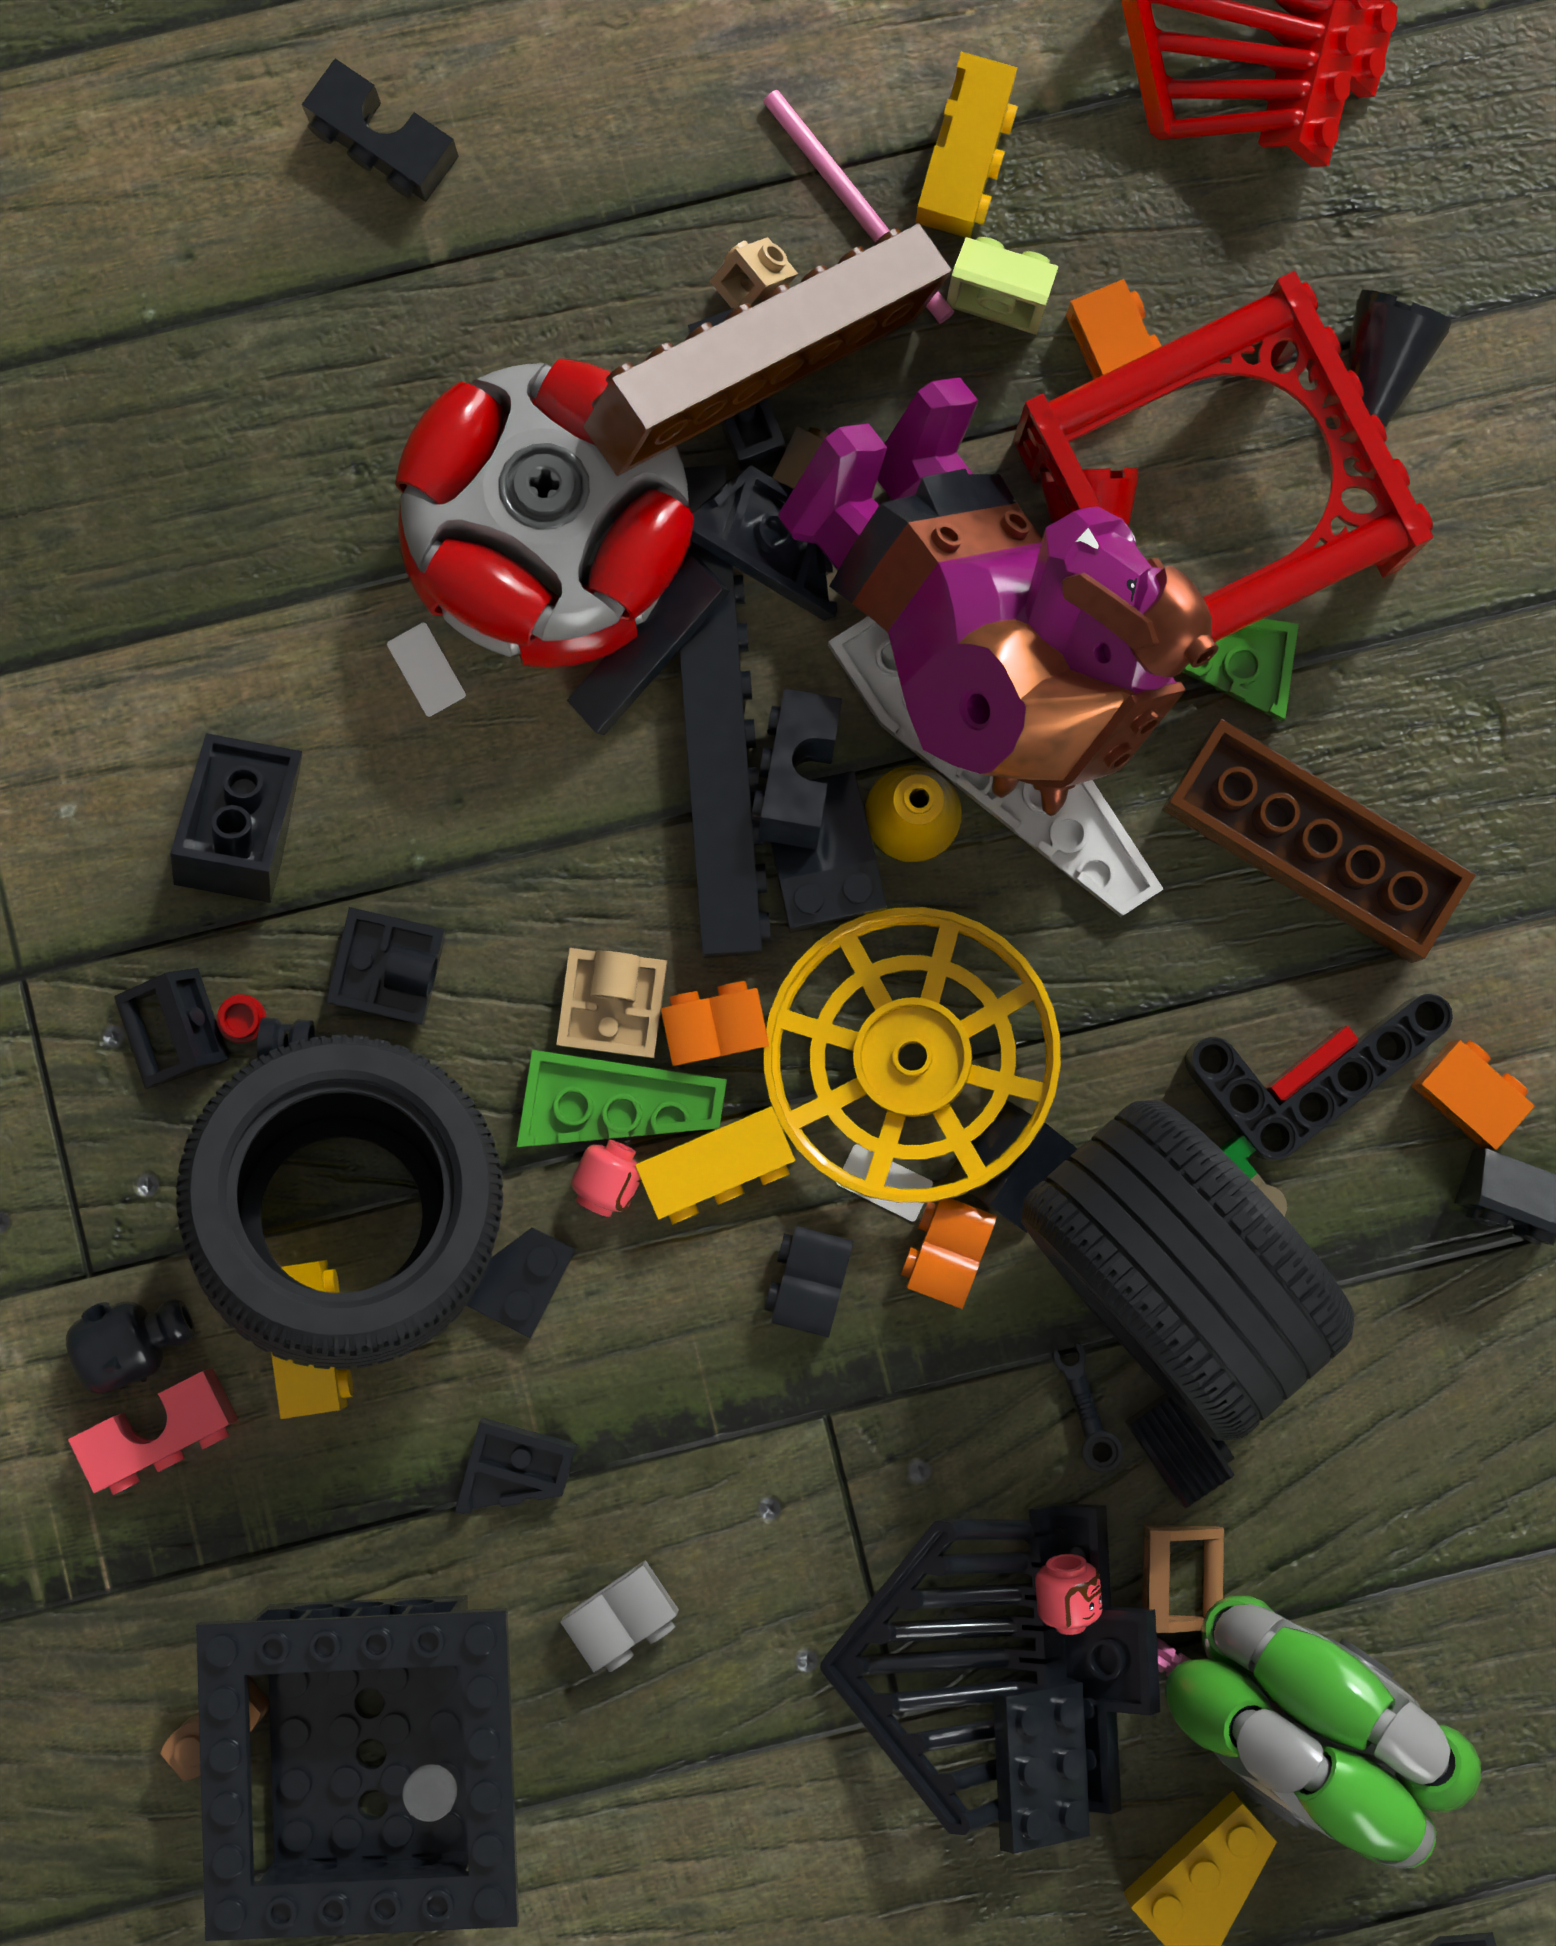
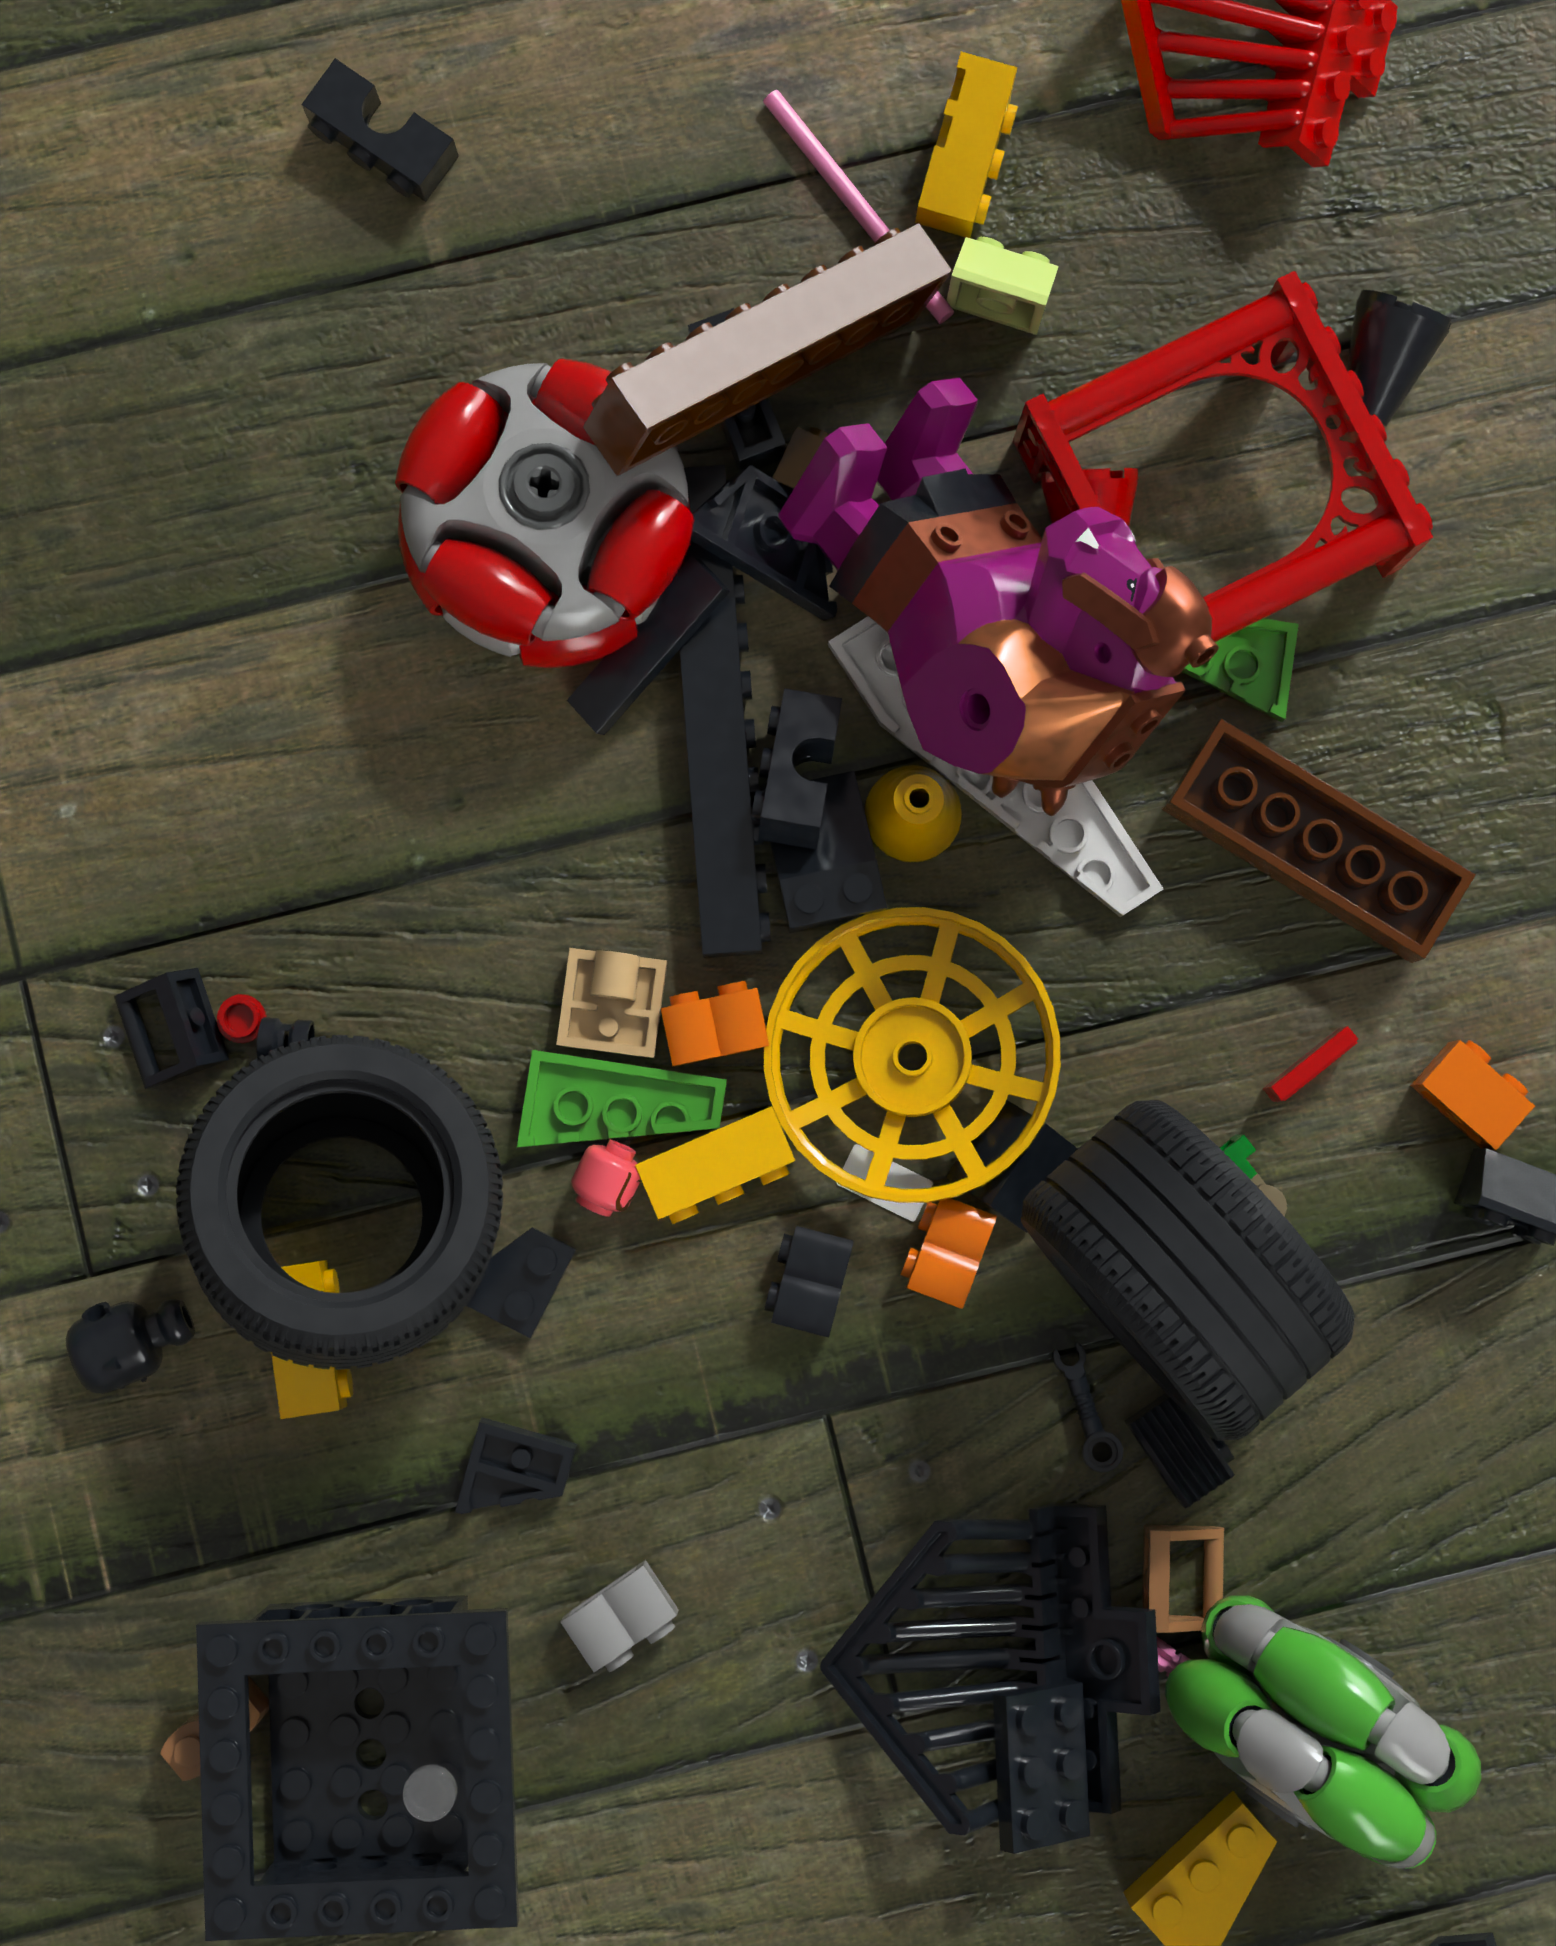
(115, 1453): coral arch -> none
(236, 818): black slope -> none
(386, 966): black plate -> none
(426, 669): white sticker -> none
(752, 272): tan brick -> none
(1068, 1593): coral head -> none
(1110, 327): orange brick -> none
(1325, 1086): black beam -> none

